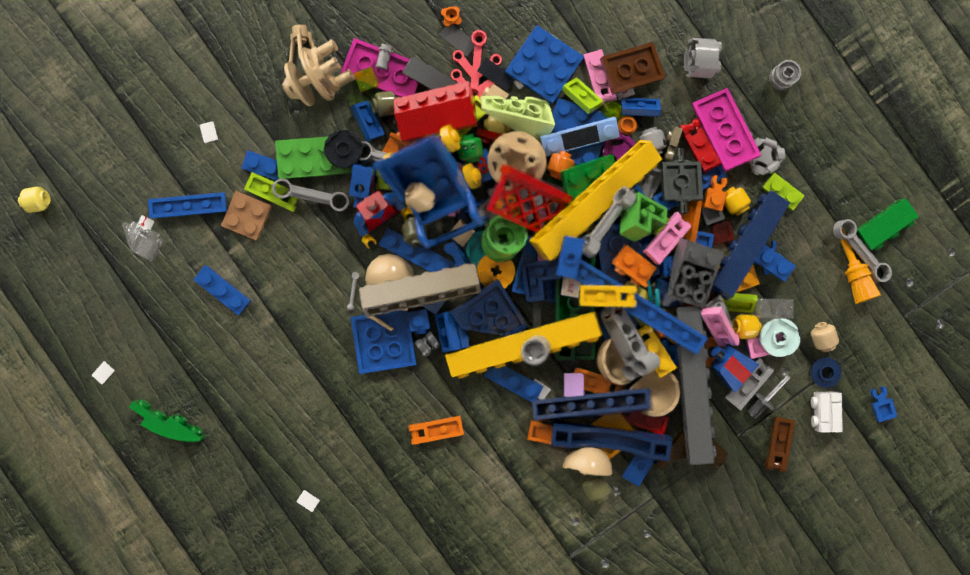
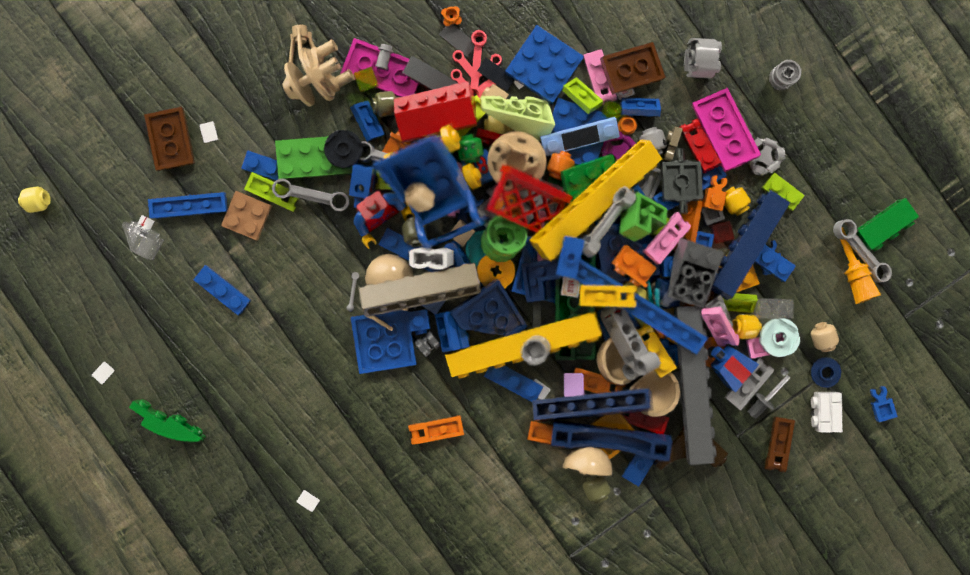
(169, 139): none -> reddish brown plate
(435, 259): none -> white brick

